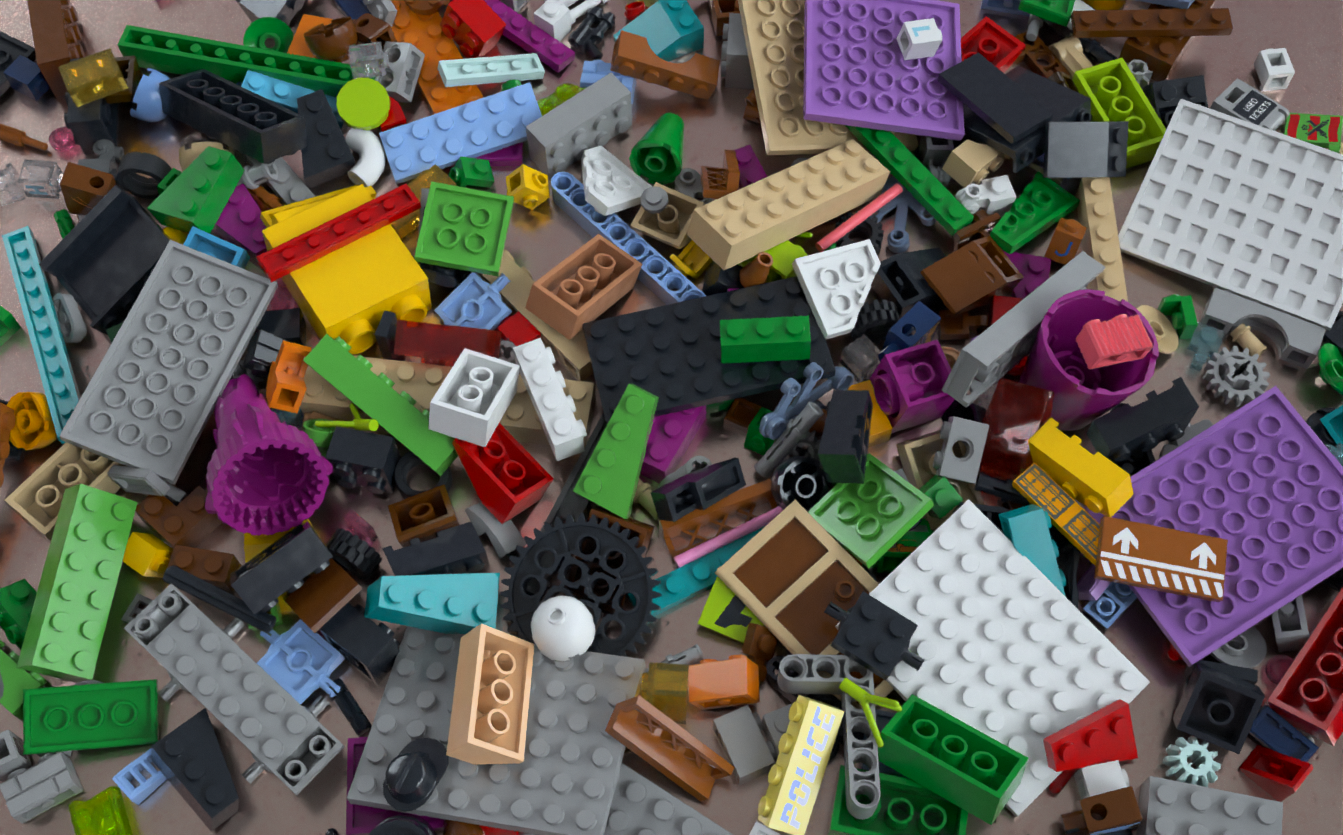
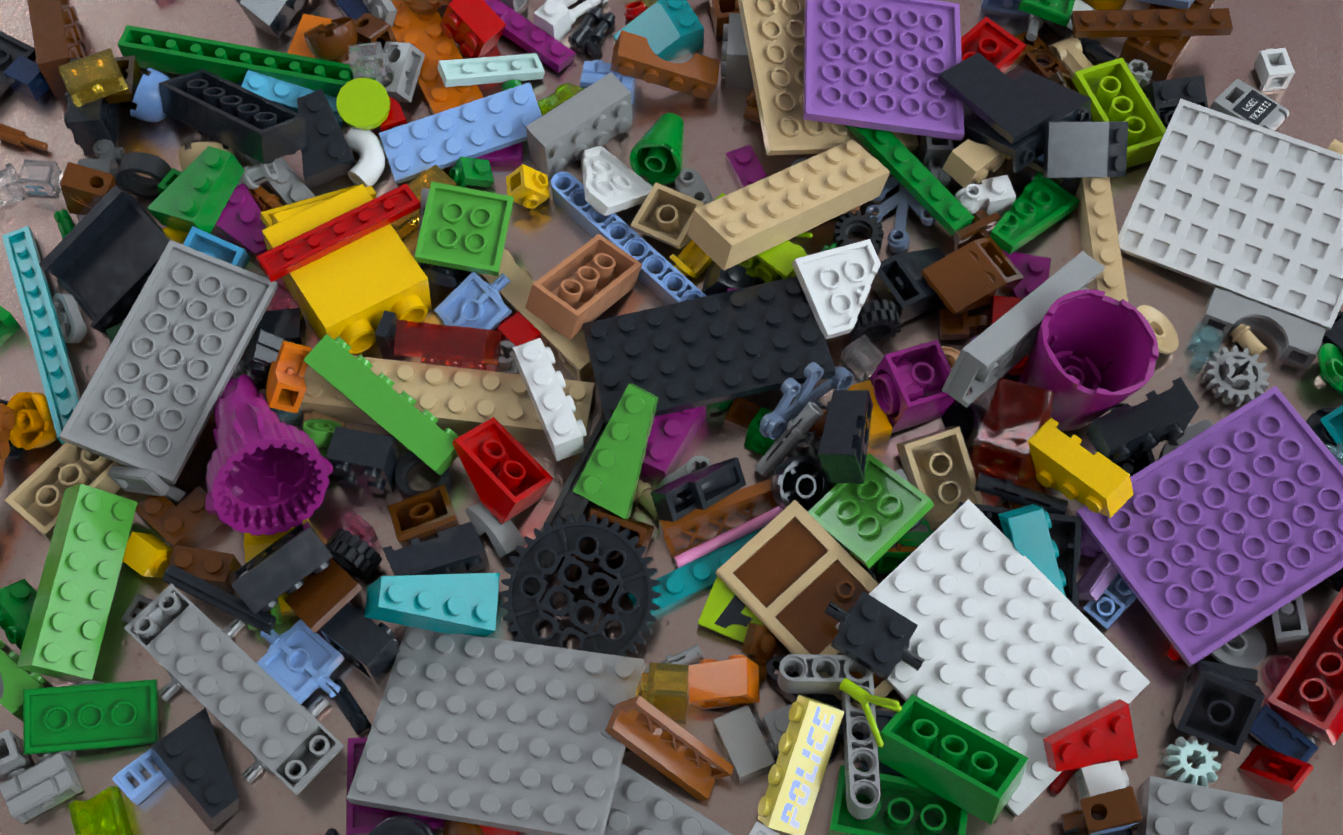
(62, 139): clear pink plate -> none
(268, 28): green dish -> none
(357, 424): lime plant -> none
(415, 774): black piece -> none
(473, 397): white brick -> none
(491, 698): light nougat slope -> none
(562, 628): white cylinder -> none
(654, 199): light grey plate -> none
(721, 181): dark orange fence -> none
(756, 270): dark orange cone -> none
(765, 339): green brick -> none
(858, 217): coral bar -> none
(900, 336): dark blue torso -> none
(919, 39): white brick -> none
(942, 495): green brick -> none
(973, 435): light grey brick -> none
(1063, 510): light orange tile -> none
(1065, 241): dark orange brick -> none
(1113, 341): coral brick -> none
(1161, 559): dark orange tile -> none
(1182, 314): green bracket -> none
(1316, 129): flag -> none

